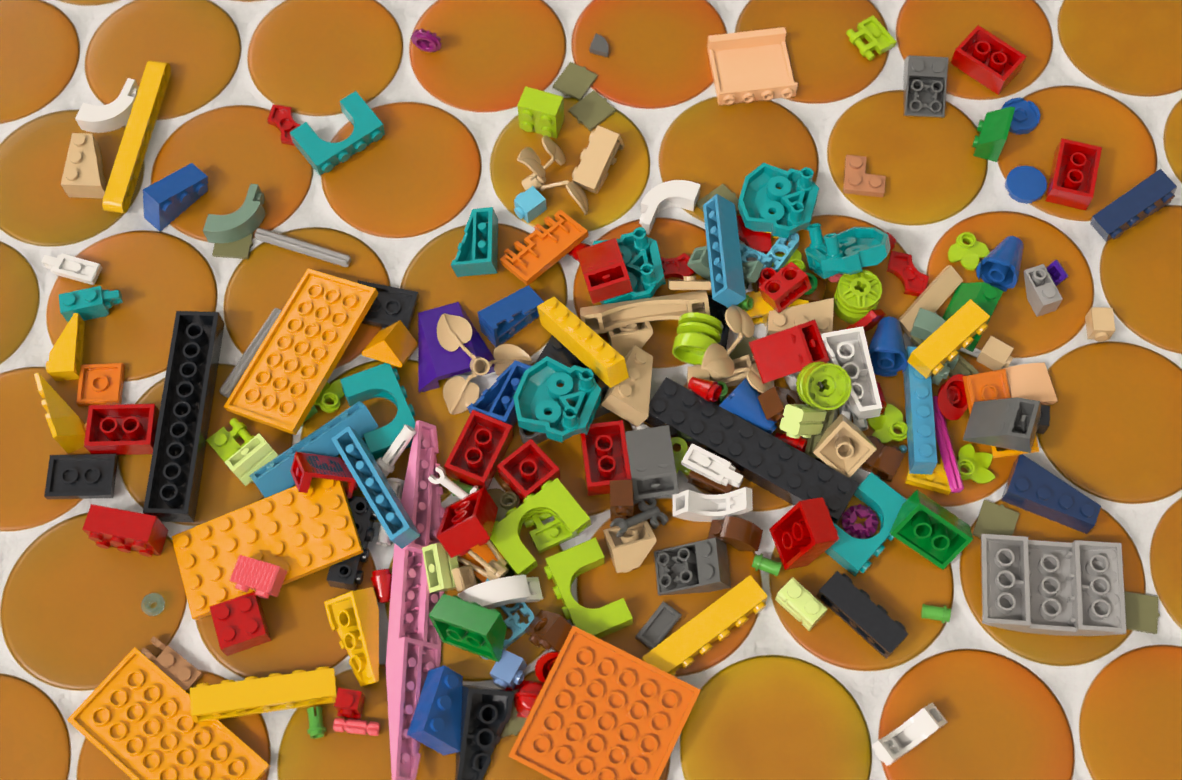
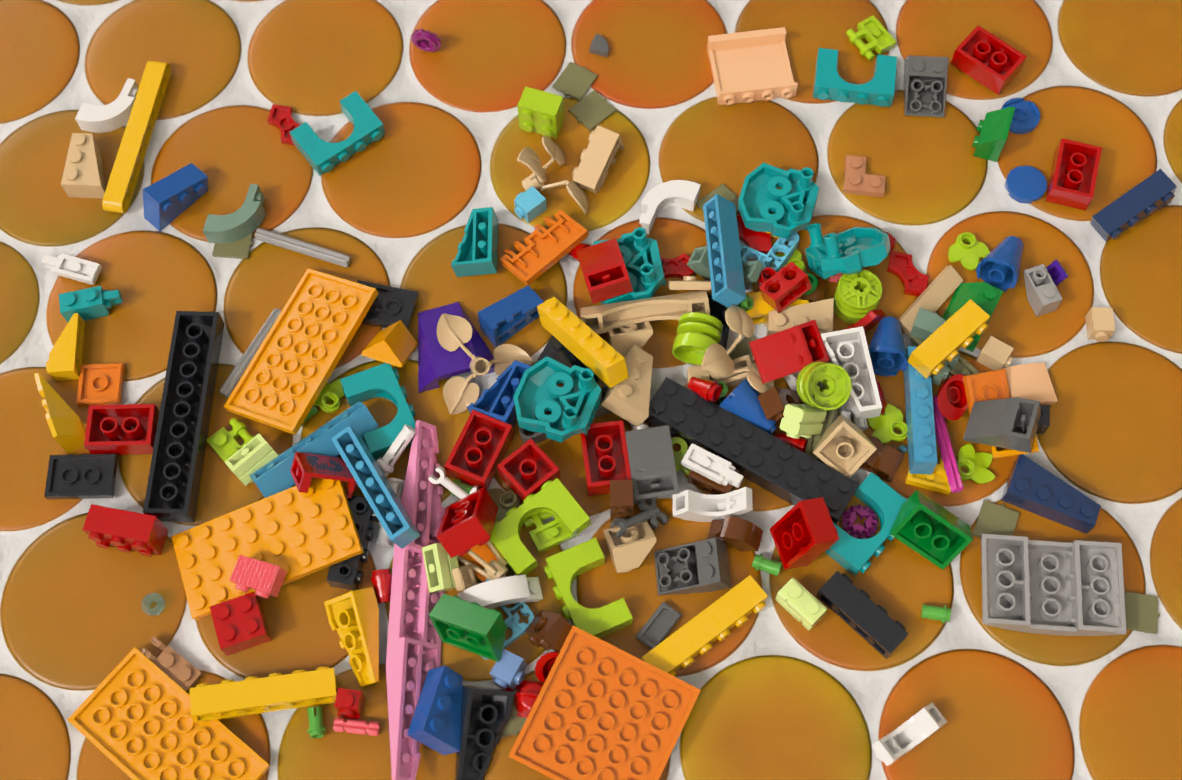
(831, 86): none -> teal arch

